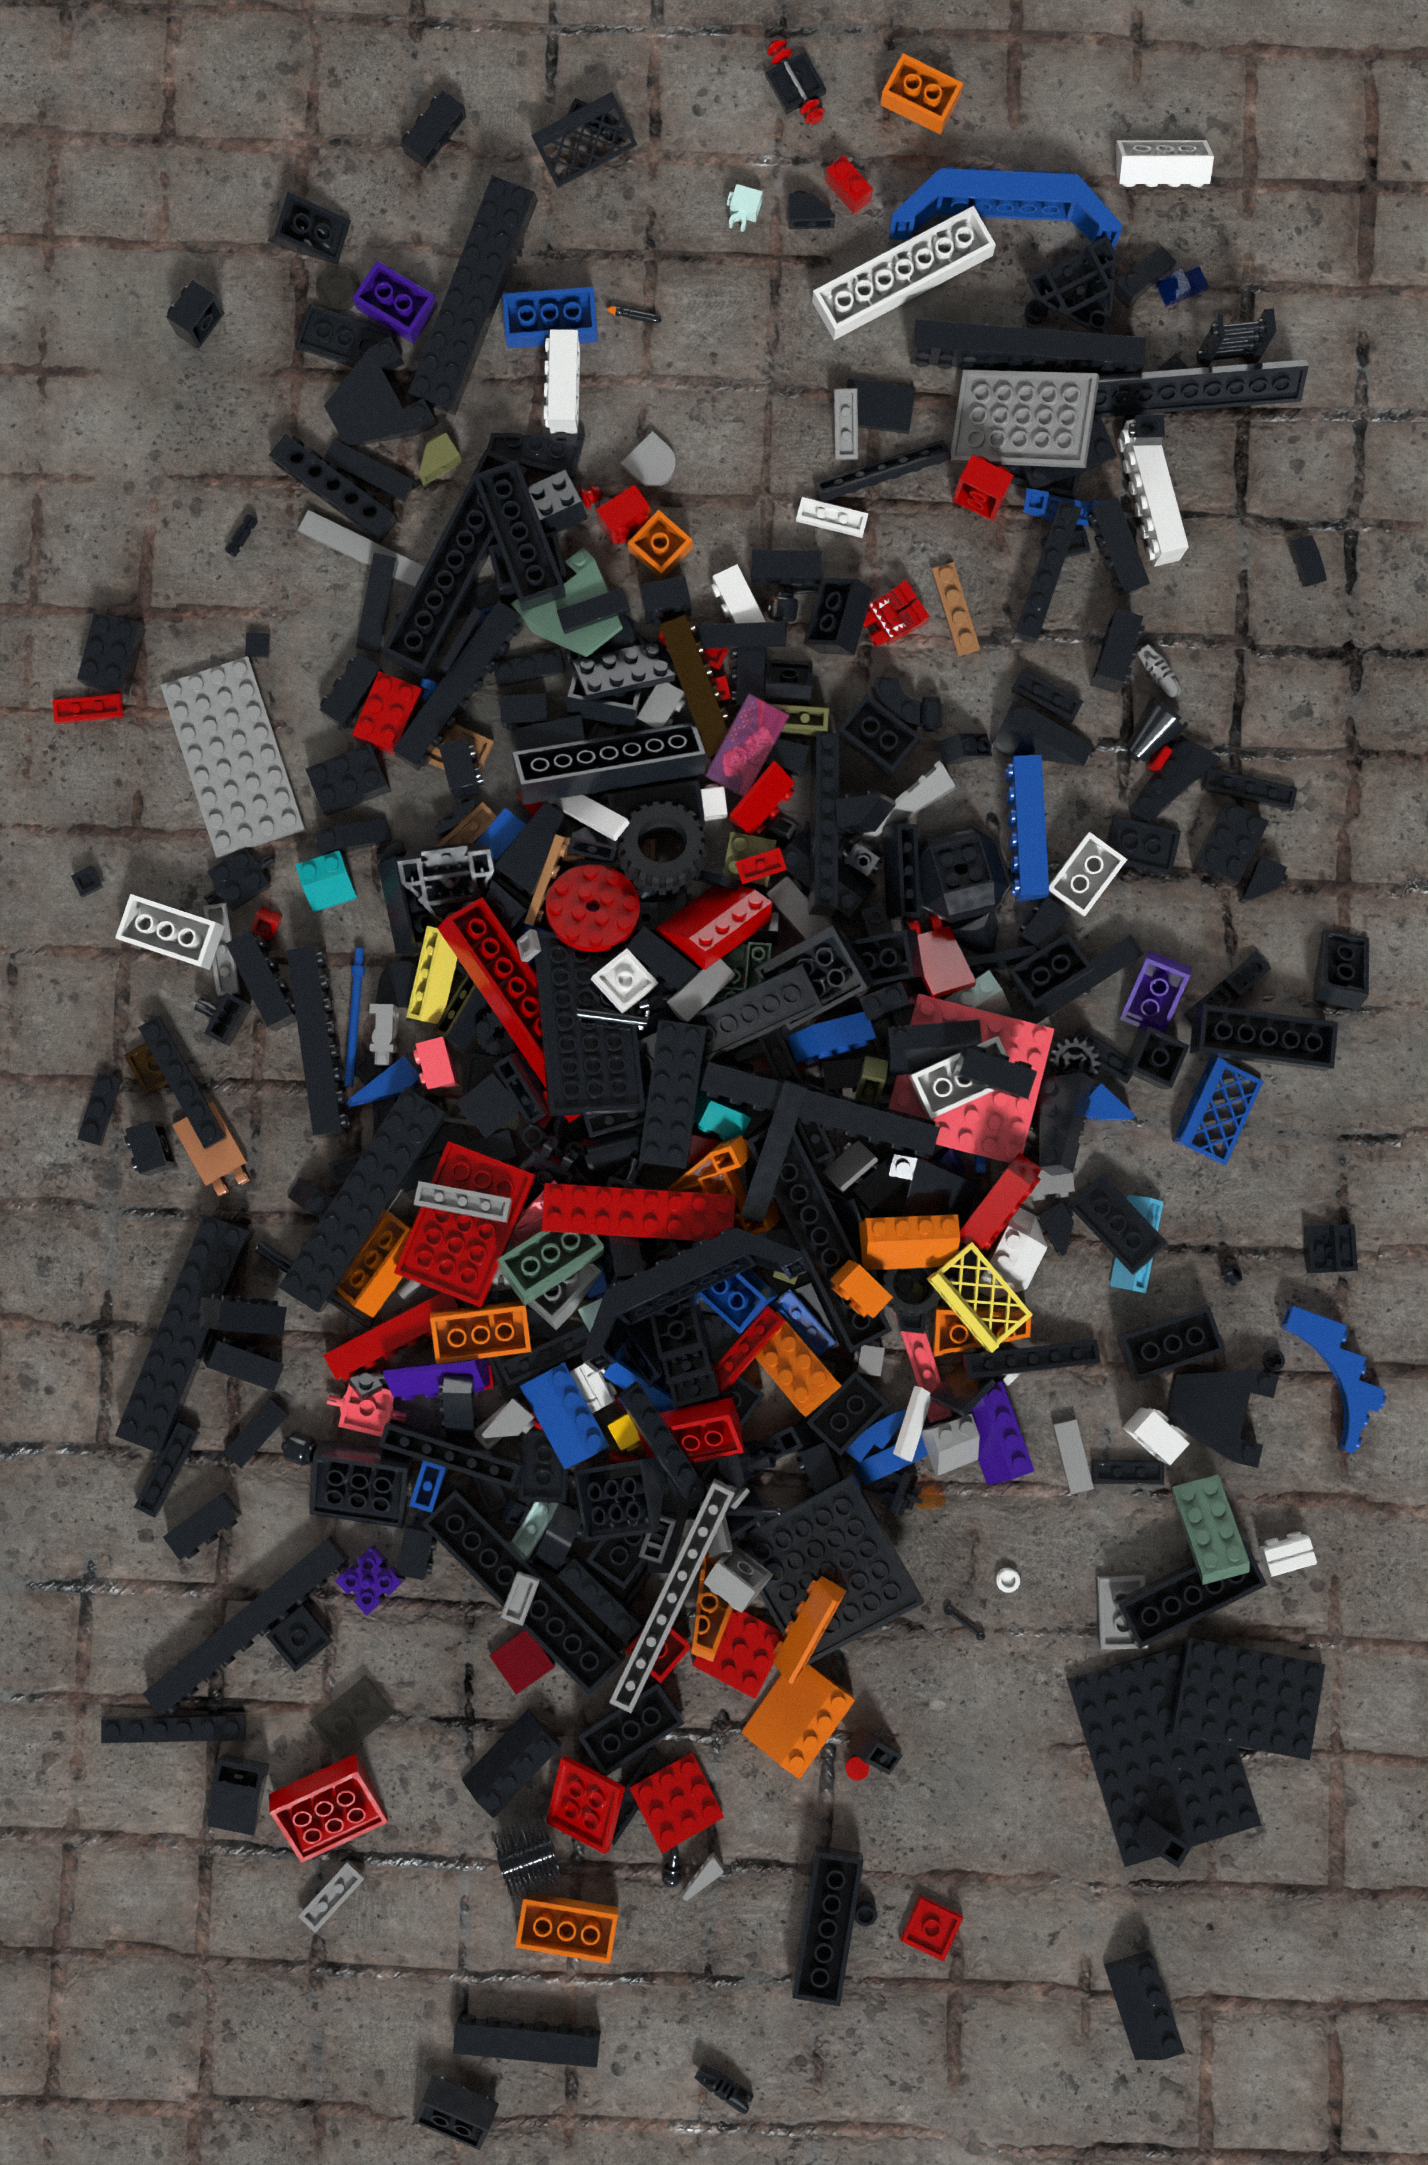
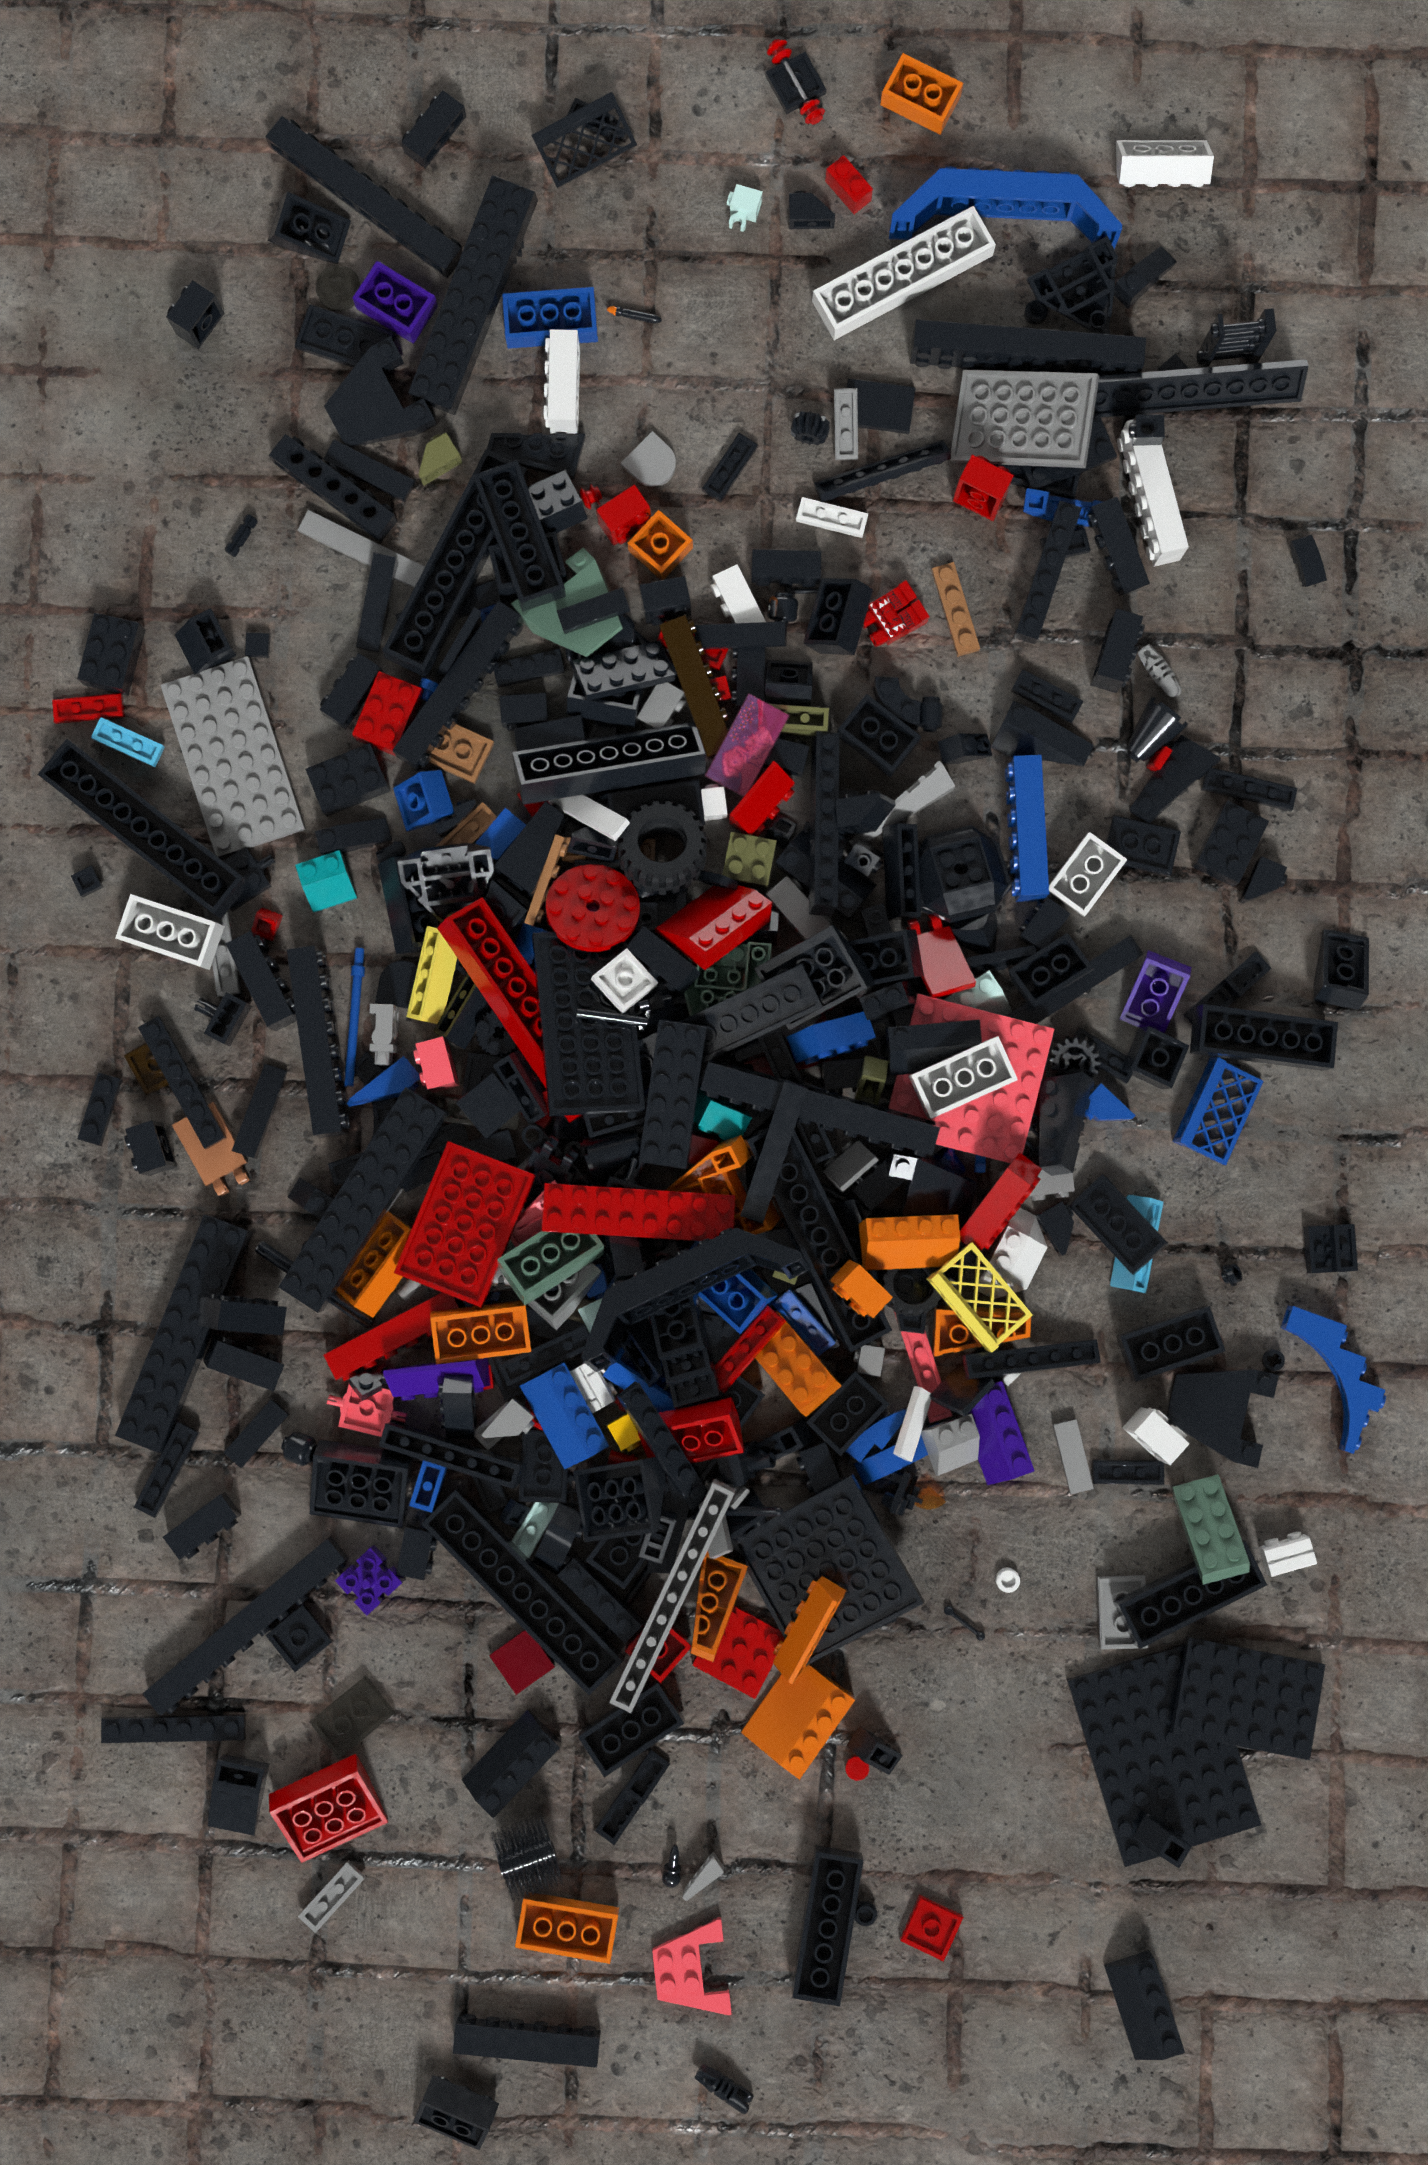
(127, 742): none -> medium azure plate
(144, 828): none -> black brick
(204, 642): none -> black slope
(260, 1111): none -> black slope
(364, 196): none -> black brick
(423, 799): none -> blue slope
(460, 768): black brick -> none
(463, 1201): light grey plate -> none
(520, 1598): light grey tile -> none
(528, 945): light grey tile -> none
(585, 1804): red plate -> none
(676, 1802): red plate -> none
(680, 1971): none -> coral wing
(700, 990): light grey slope -> none
(730, 467): none -> black tile
(737, 1578): light grey slope -> none
(760, 865): red plate -> none
(810, 428): none -> black gear
(995, 1072): black brick -> none
(1182, 285): clear blue slope -> none

